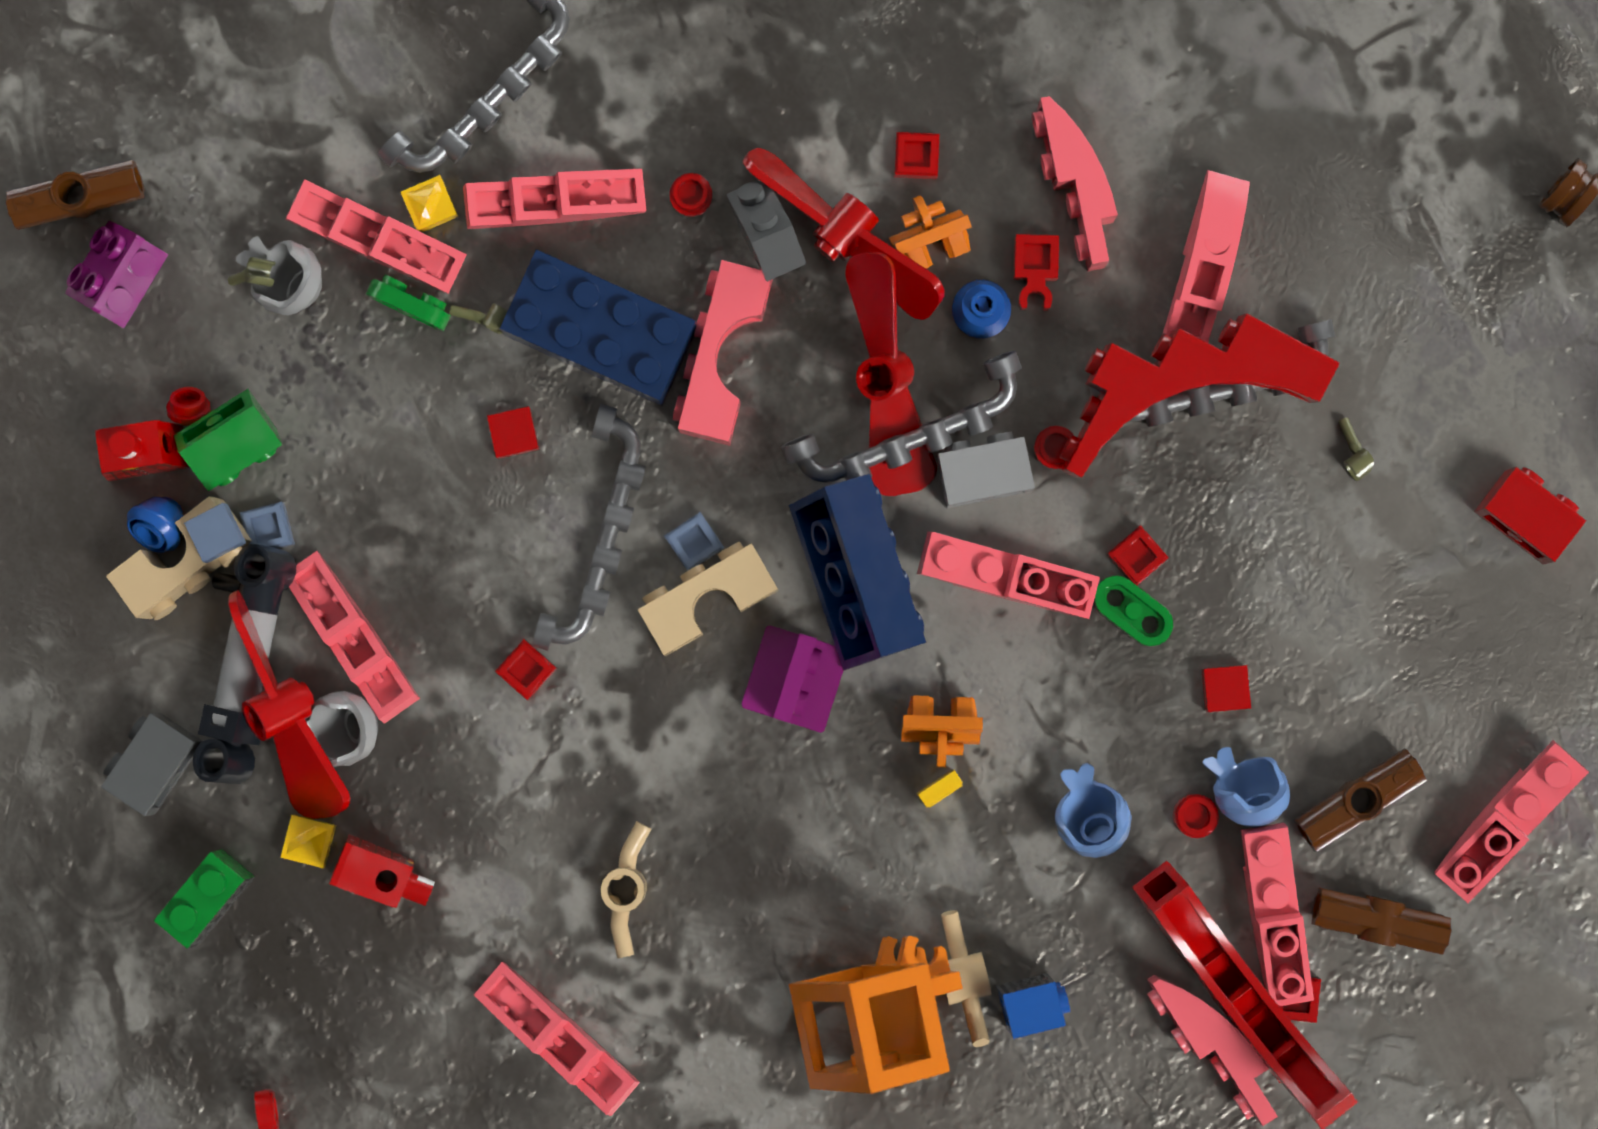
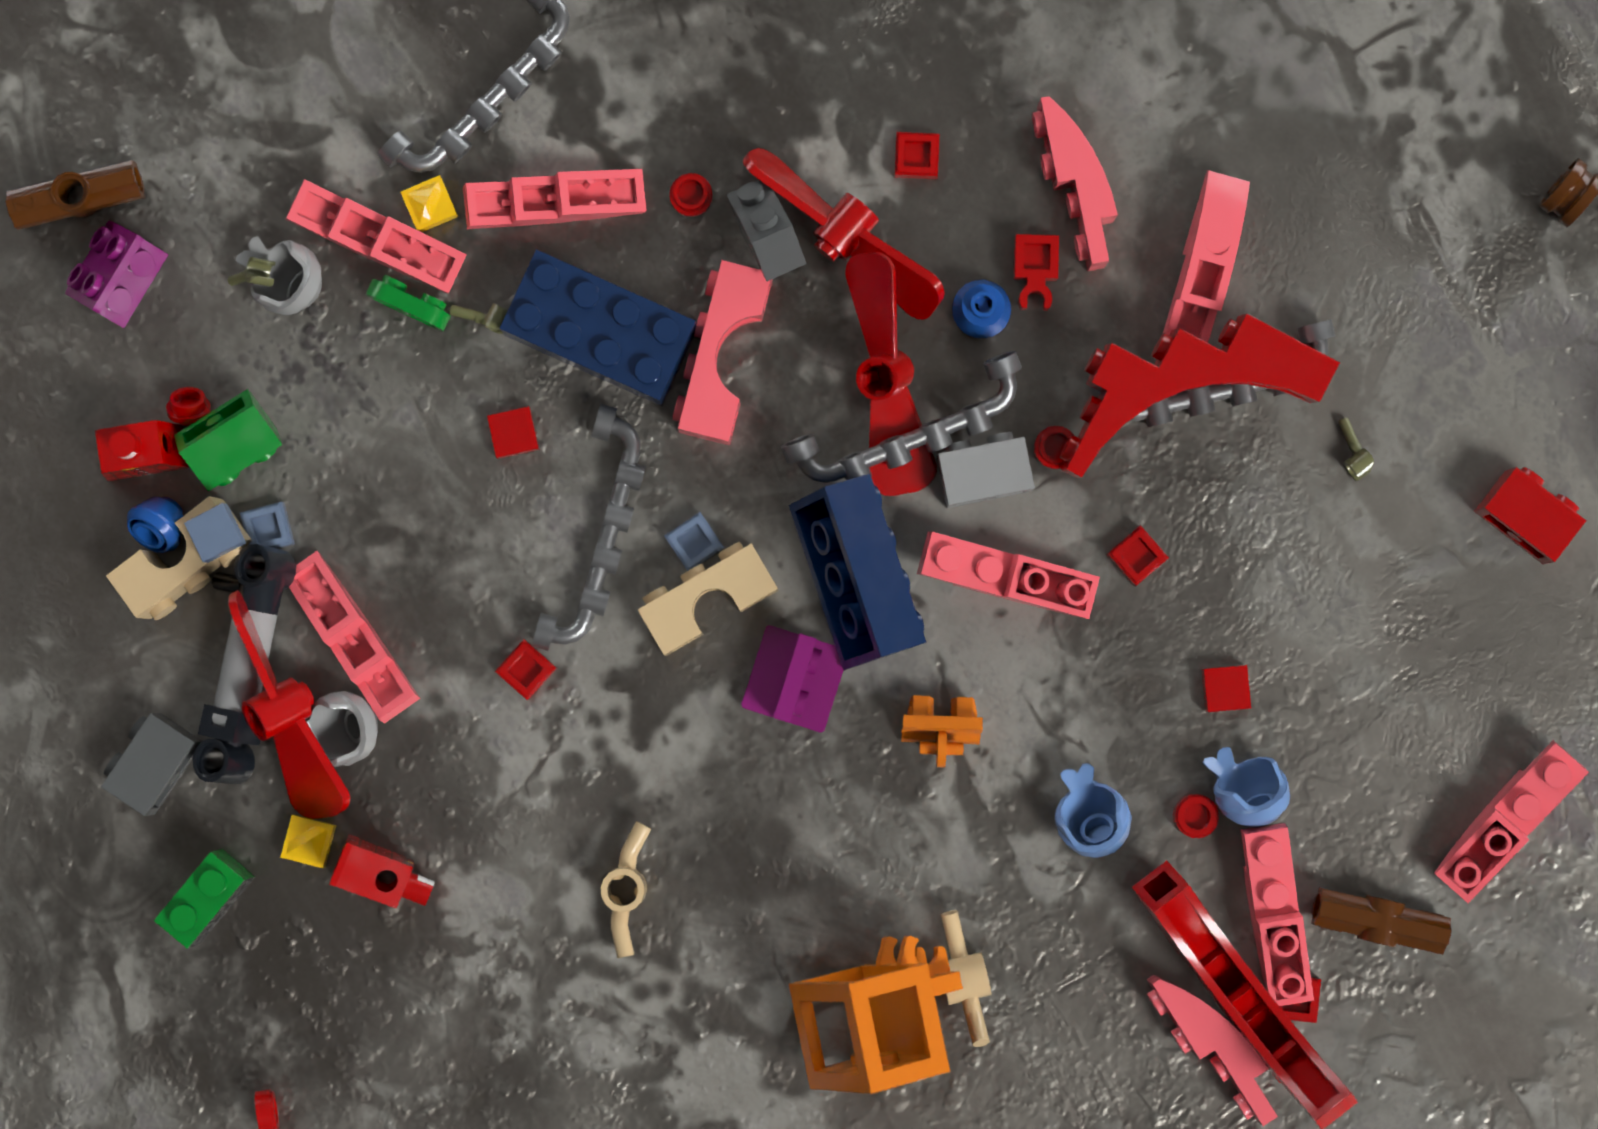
(556, 1038): coral slope -> none
(940, 788): yellow tile -> none
(947, 228): orange hips -> none
(1033, 1005): blue brick -> none
(1133, 609): green plate -> none
(1382, 783): reddish brown piece -> none

